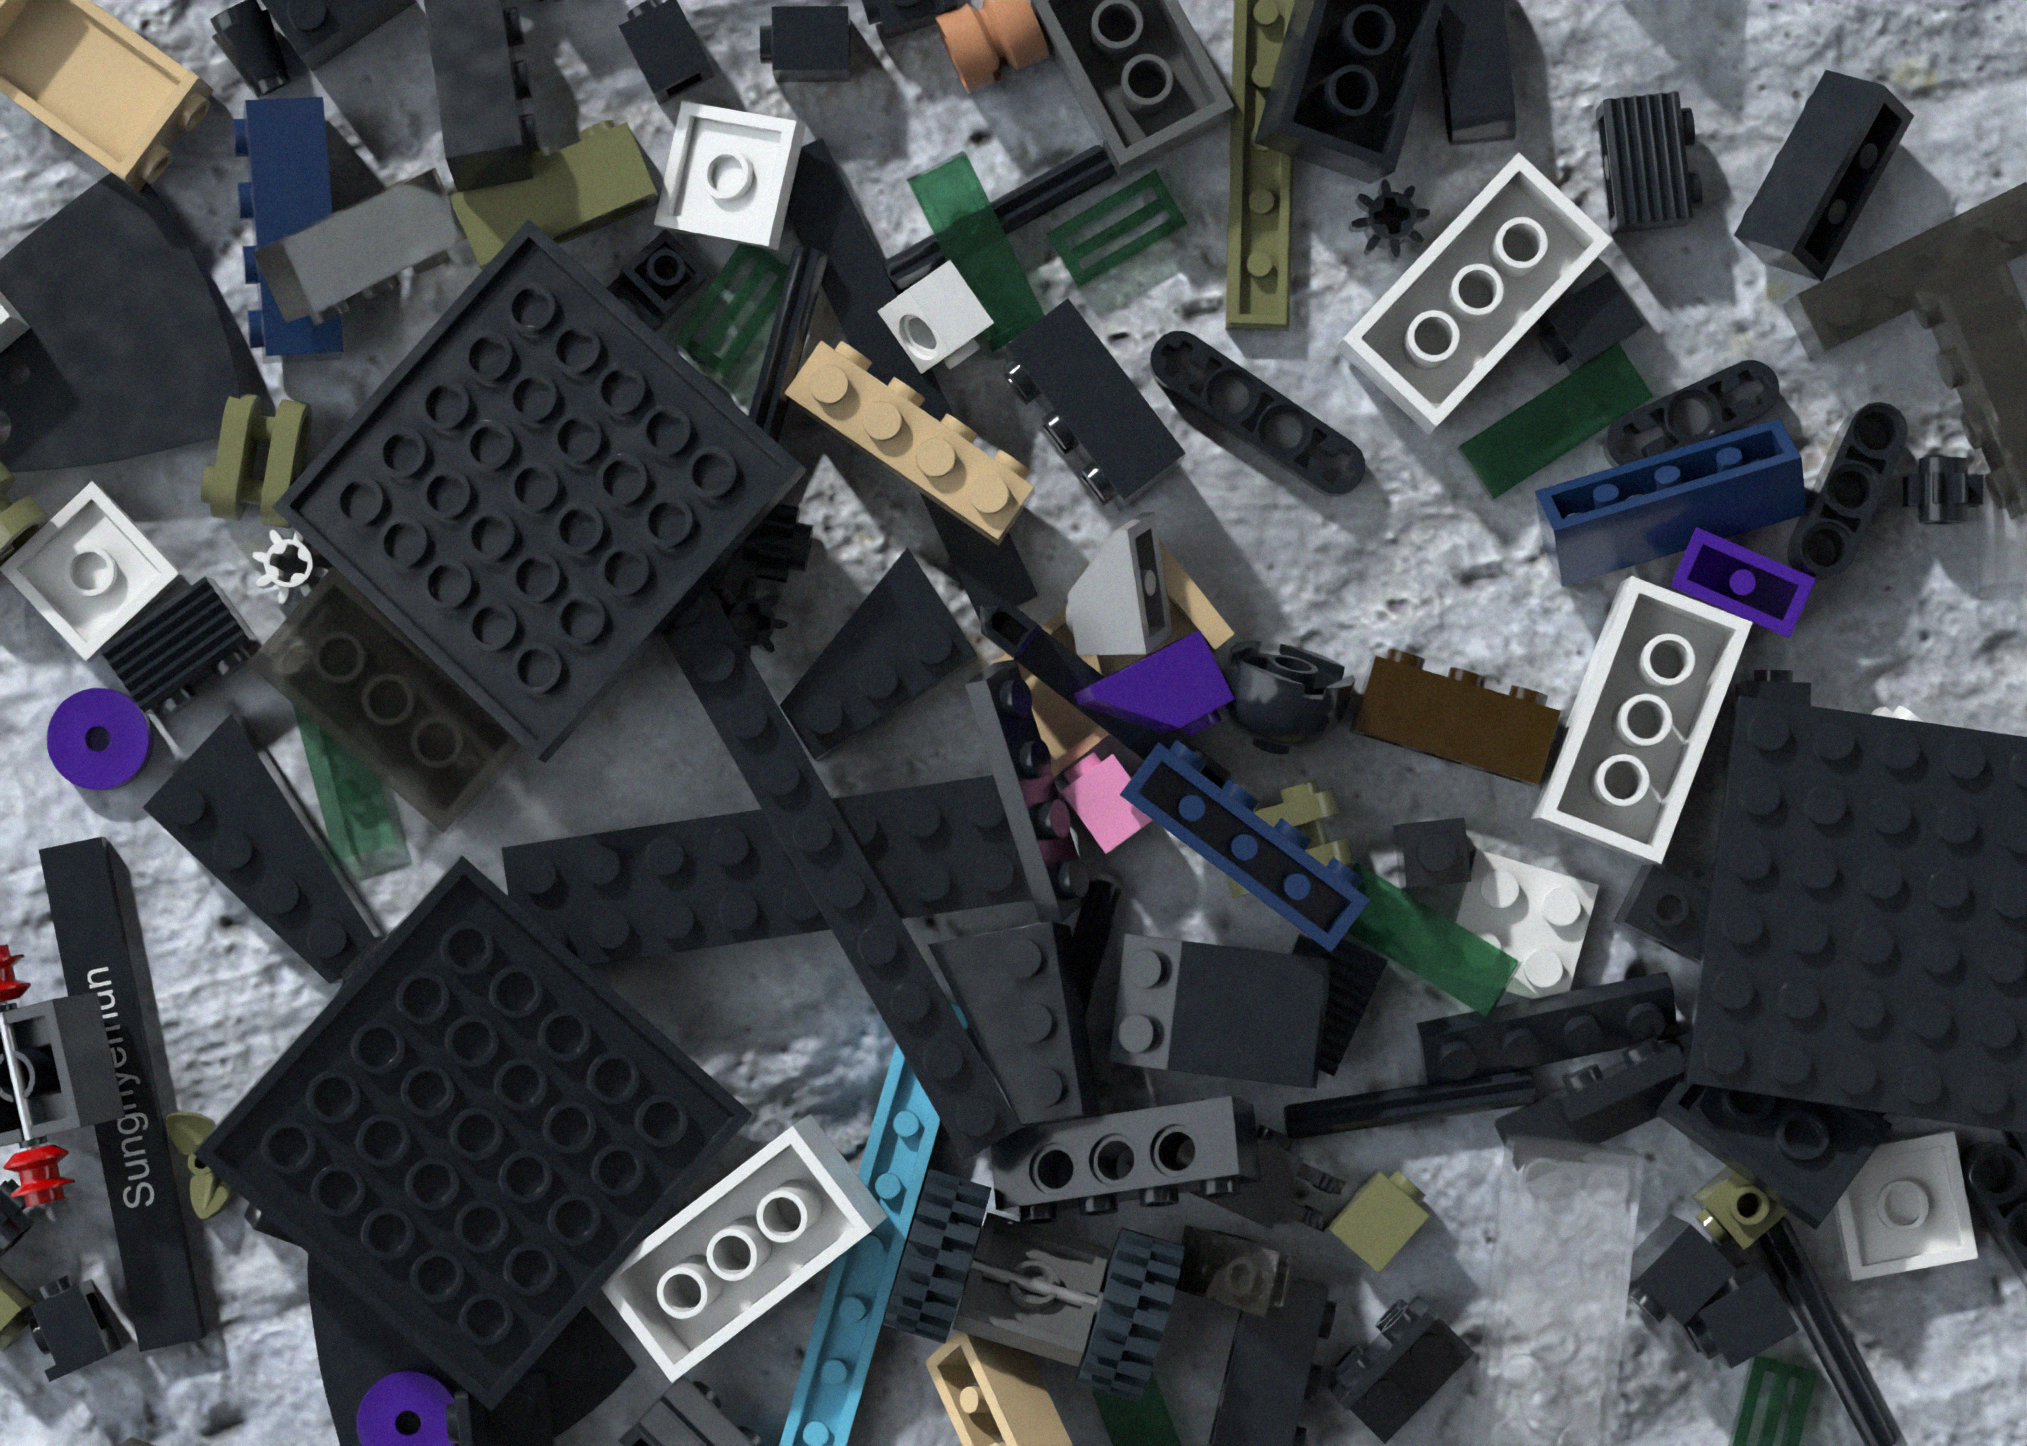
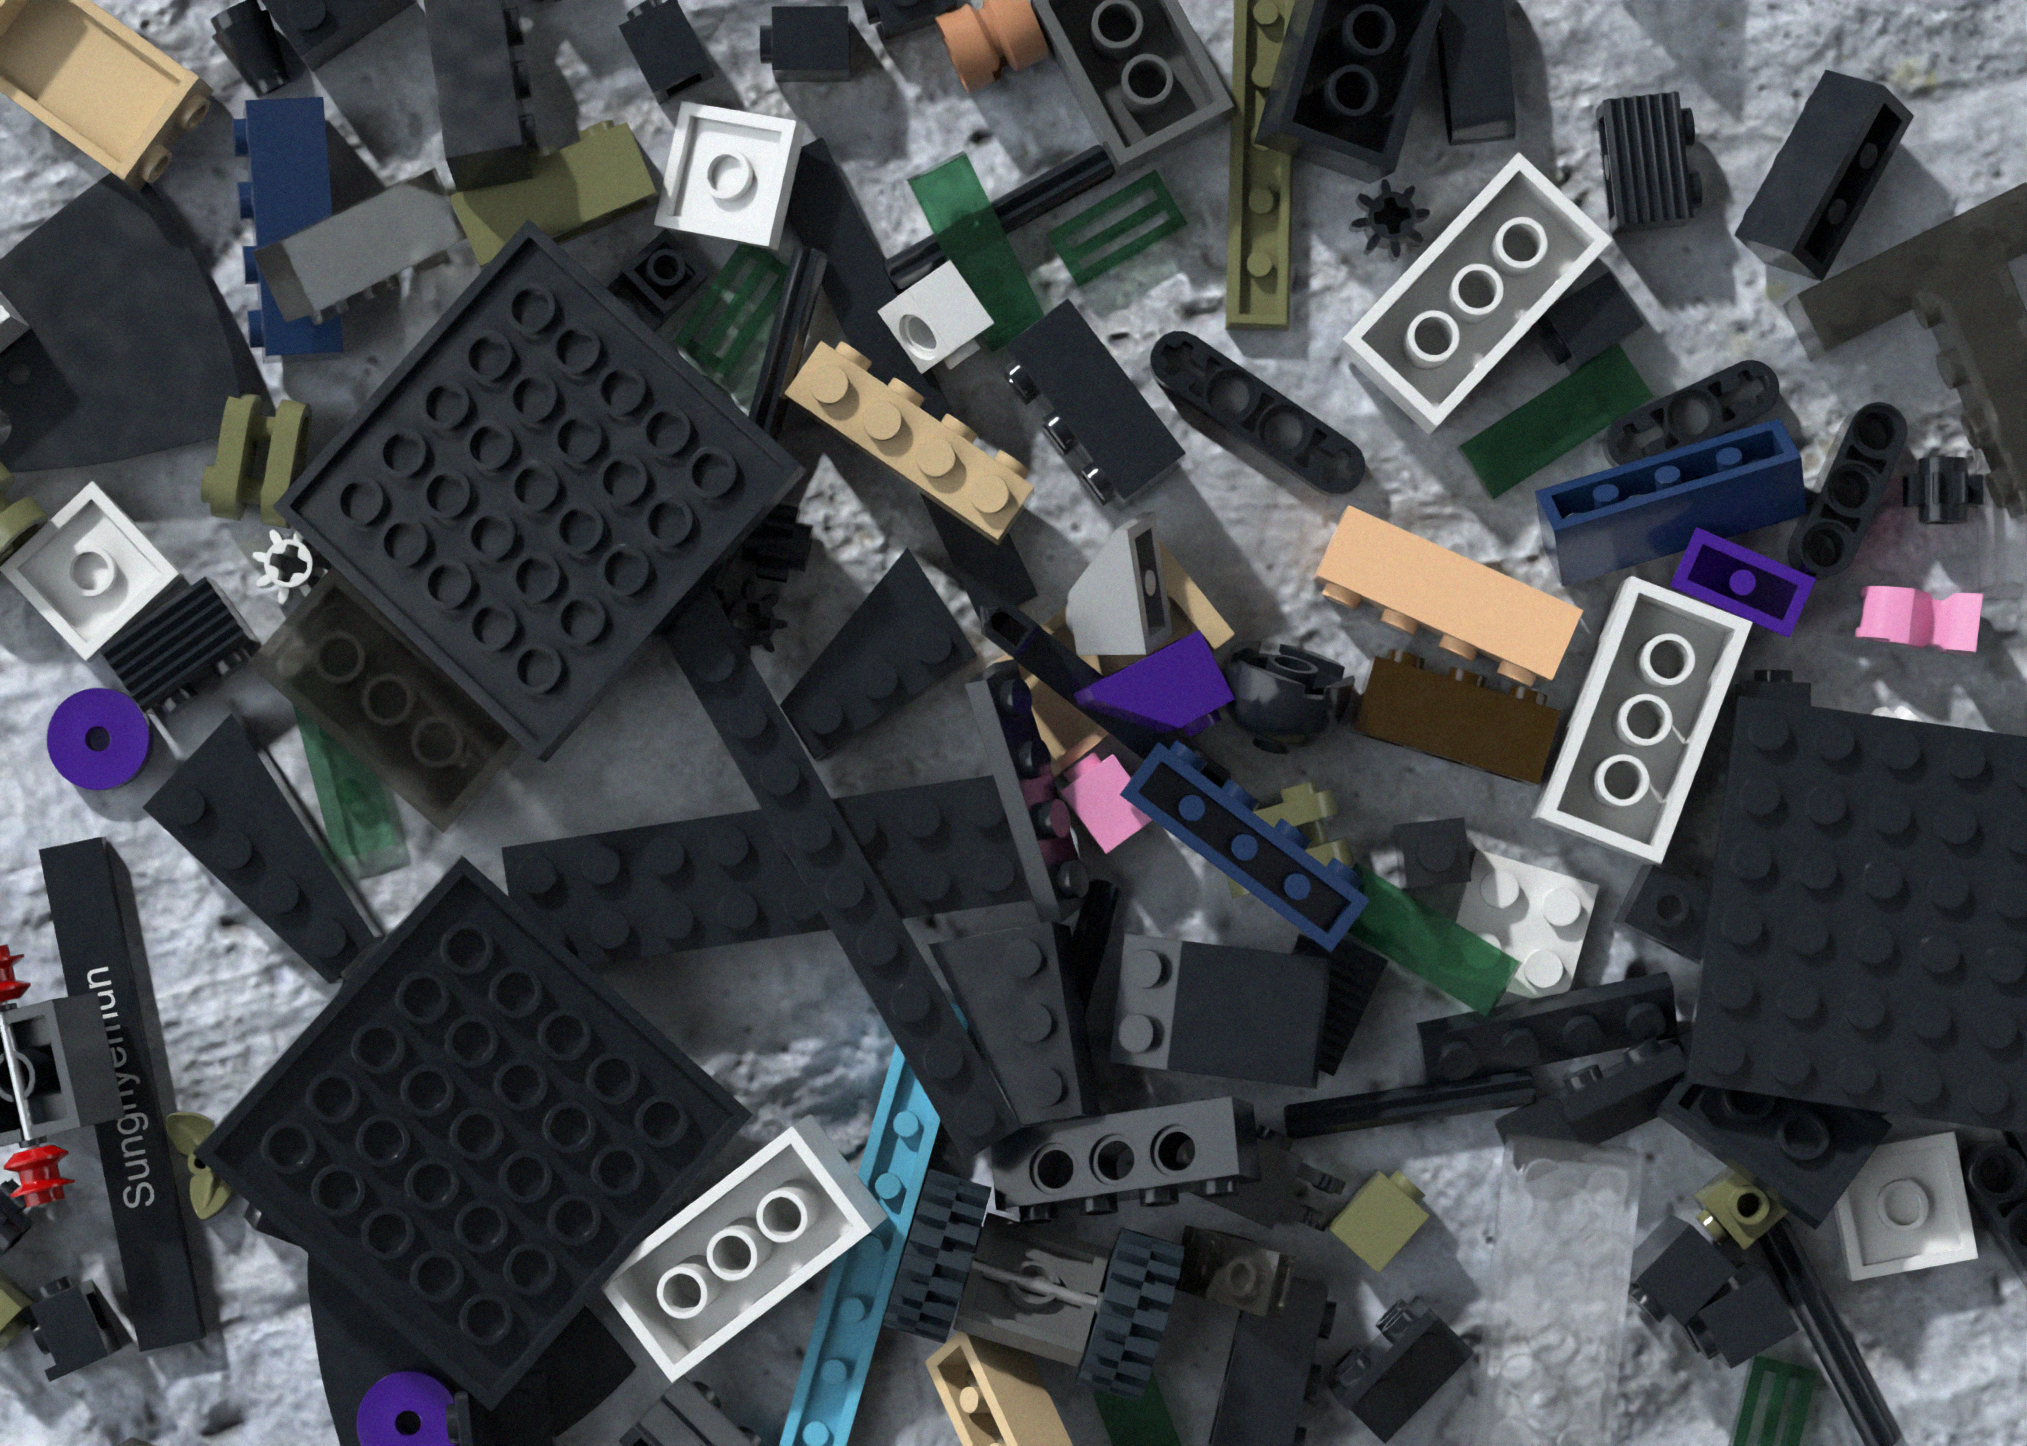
(1447, 596): none -> light nougat brick
(1920, 621): none -> bright pink leg

